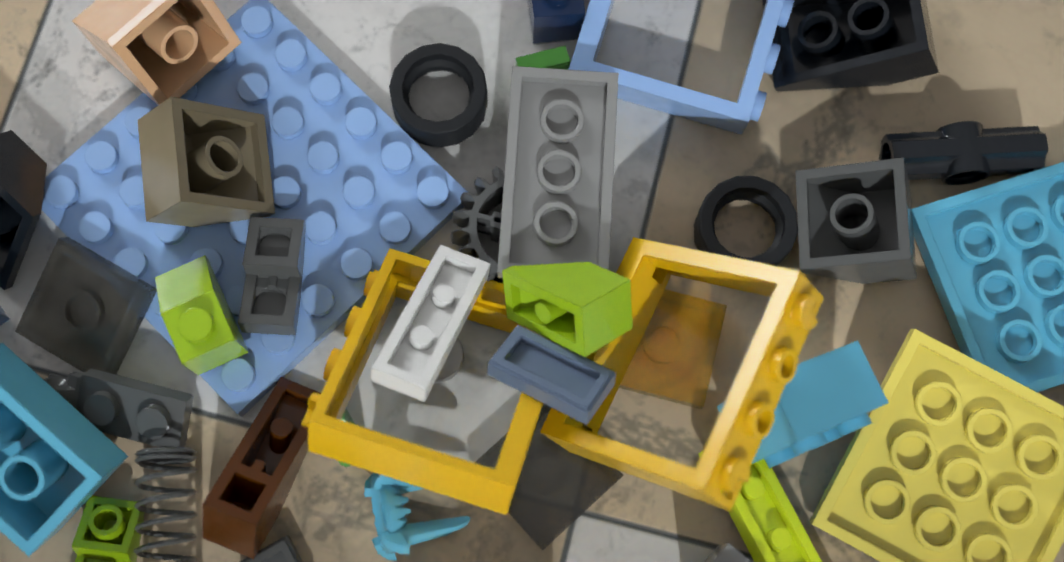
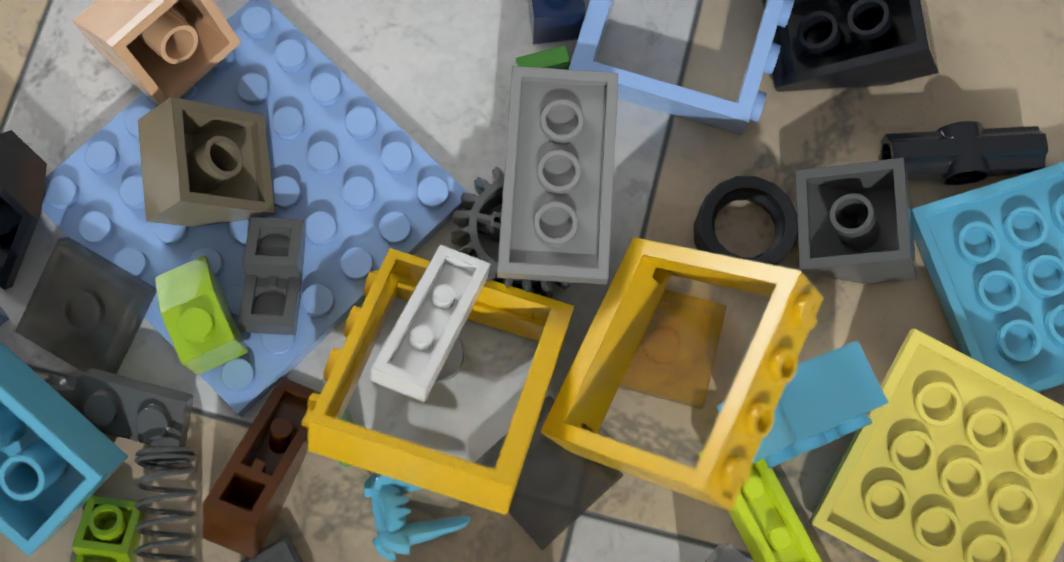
(431, 59): black tyre -> none
(552, 374): sand blue tile -> none
(569, 303): lime slope -> none

